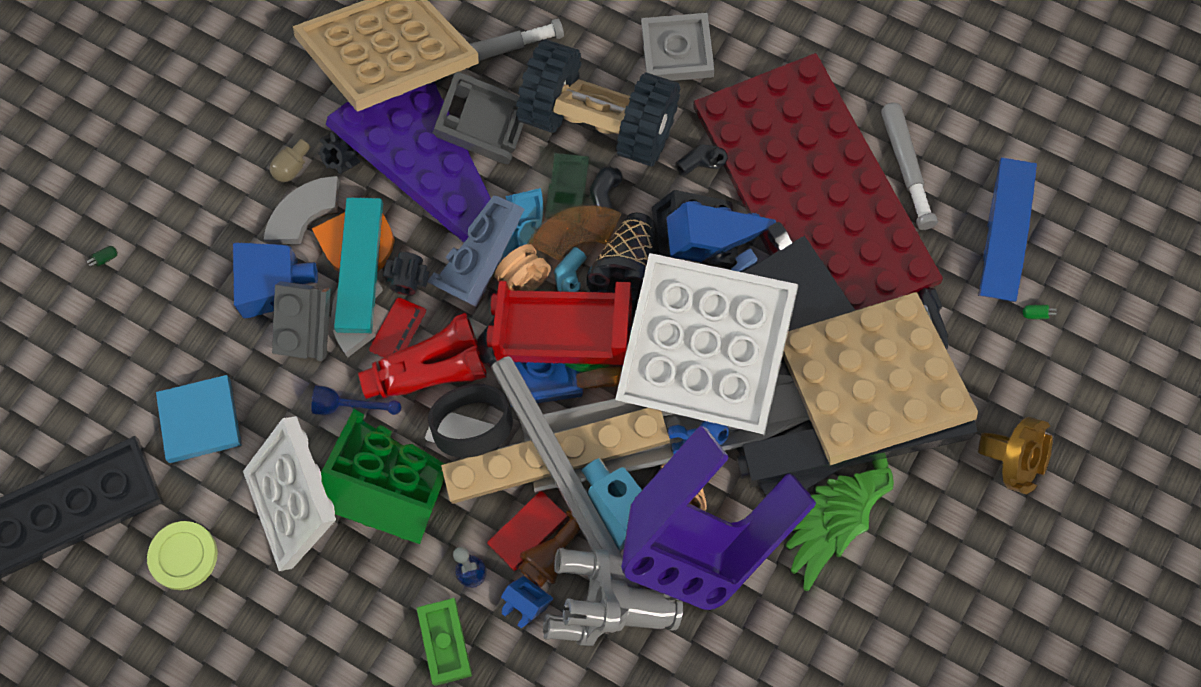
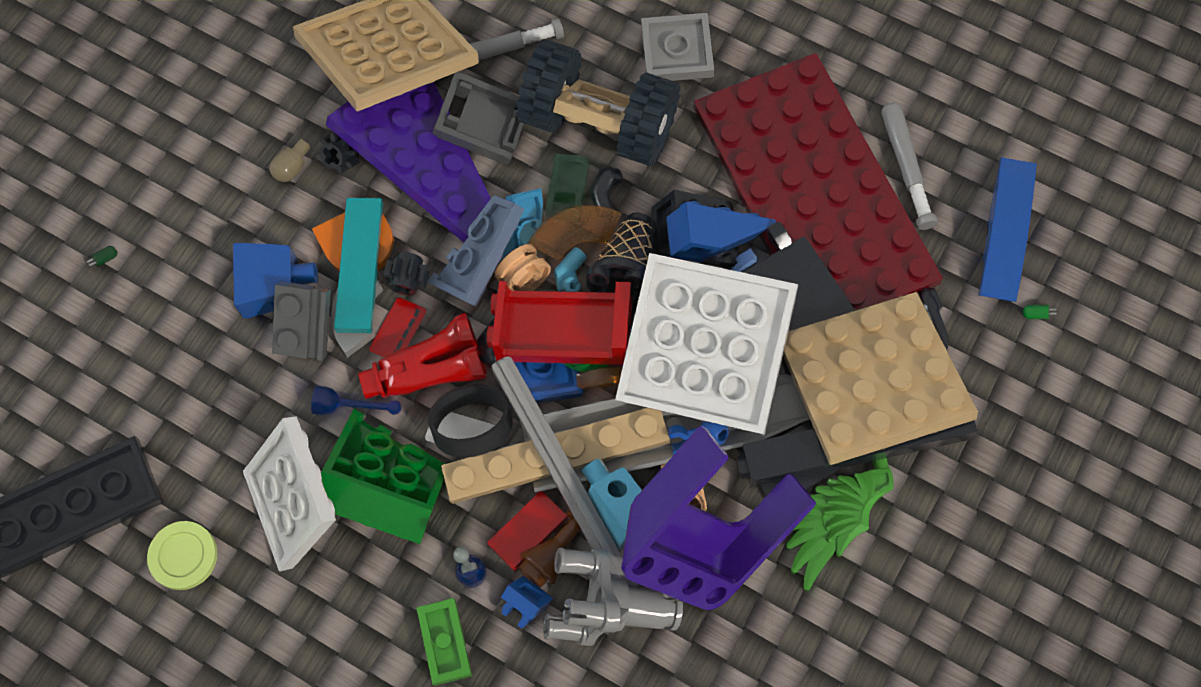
(198, 419): dark azure tile -> none
(300, 209): light grey tile -> none
(702, 156): black arm -> none
(1022, 453): pearl gold tile -> none

